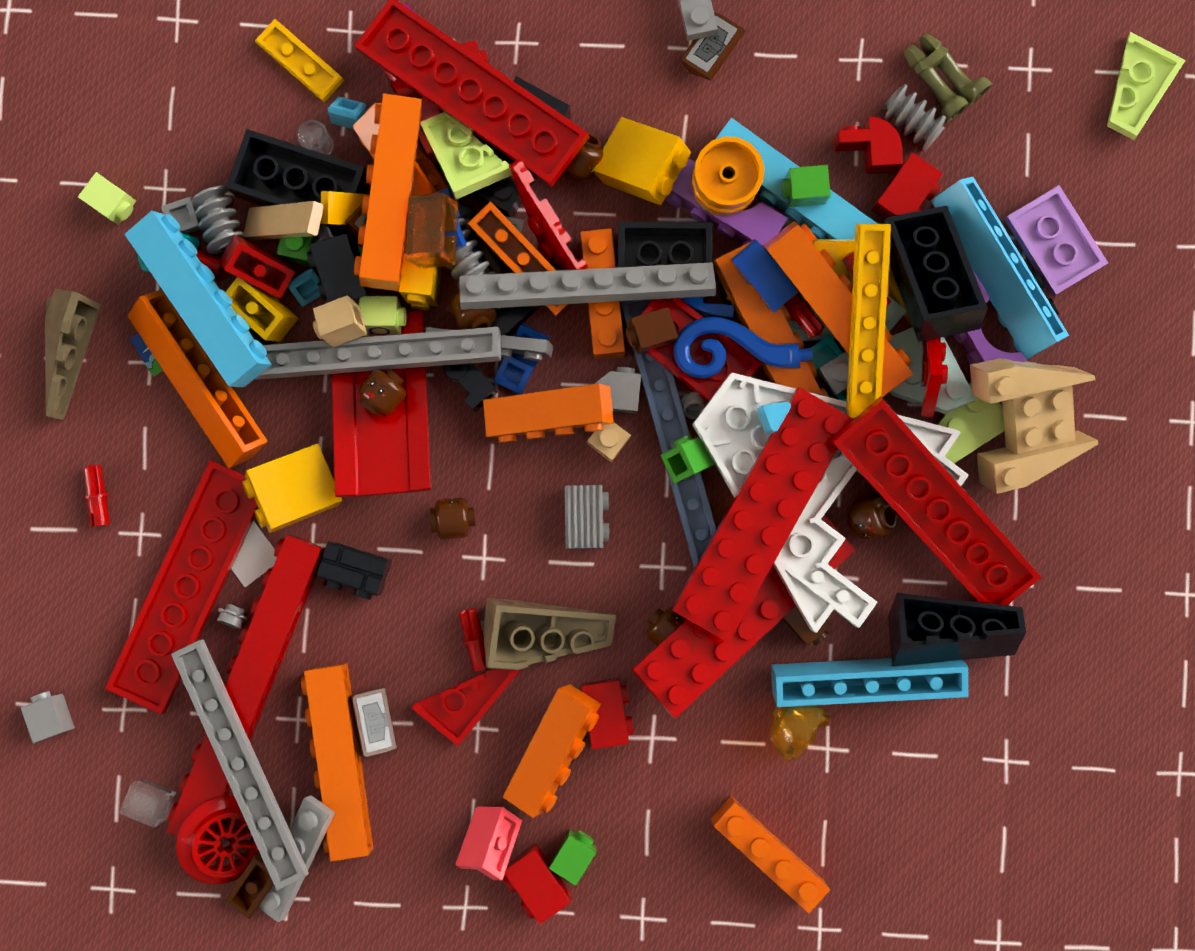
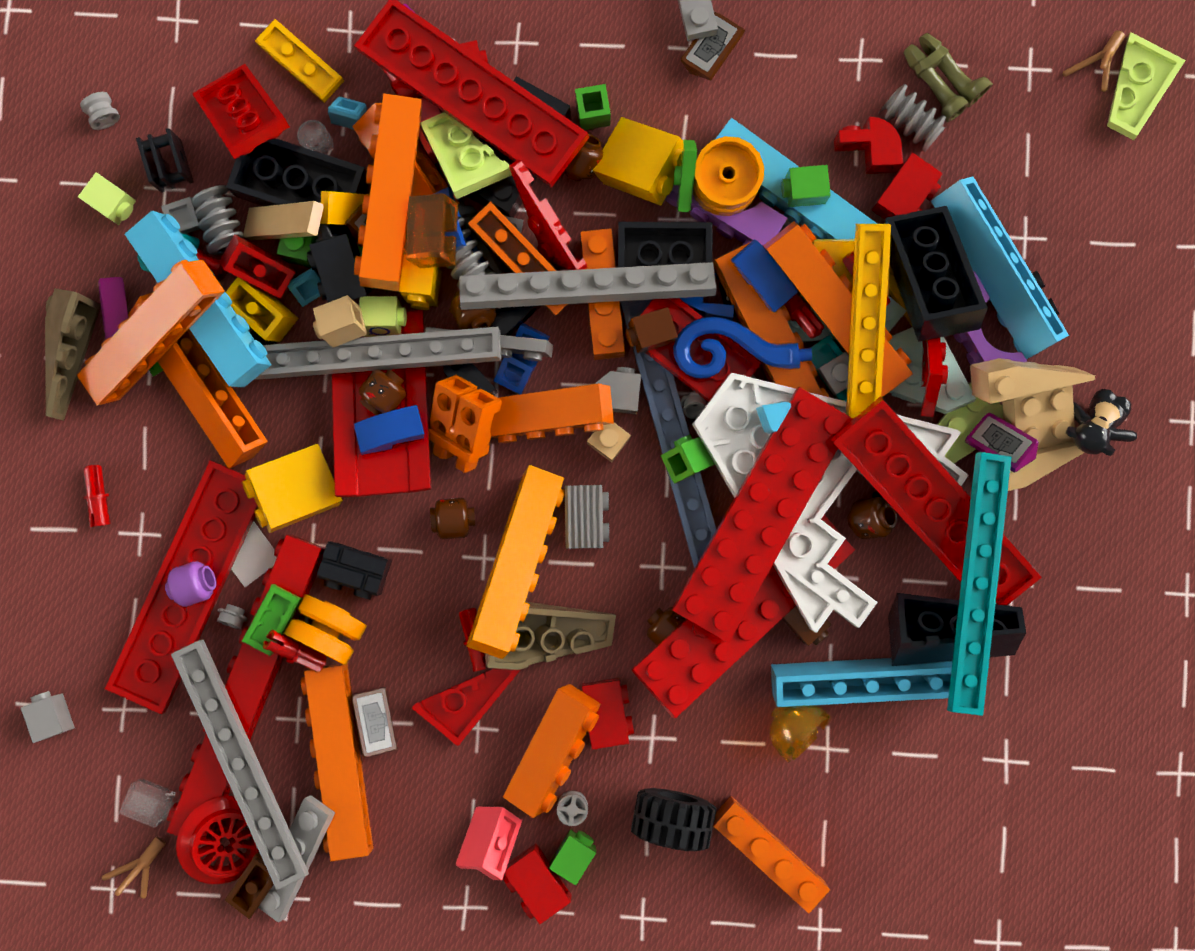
(99, 110): none -> light grey wheel
(112, 304): none -> magenta slope
(142, 863): none -> medium nougat plant
(150, 331): none -> orange brick
(157, 168): none -> black piece
(190, 583): none -> medium lavender head
(240, 111): none -> red plate
(273, 614): none -> bright green plate
(294, 651): none -> red axle
(327, 626): none -> light orange wheel
(389, 428): none -> blue slope
(461, 421): none -> orange hips
(516, 562): none -> light orange brick
(571, 814): none -> light grey wheel
(593, 107): none -> bright green brick
(673, 819): none -> black tyre
(685, 175): none -> bright green plate
(979, 584): none -> teal plate
(1002, 438): none -> slope
(1055, 240): lavender plate -> none
(1100, 424): none -> black piece
(1106, 56): none -> medium nougat plant

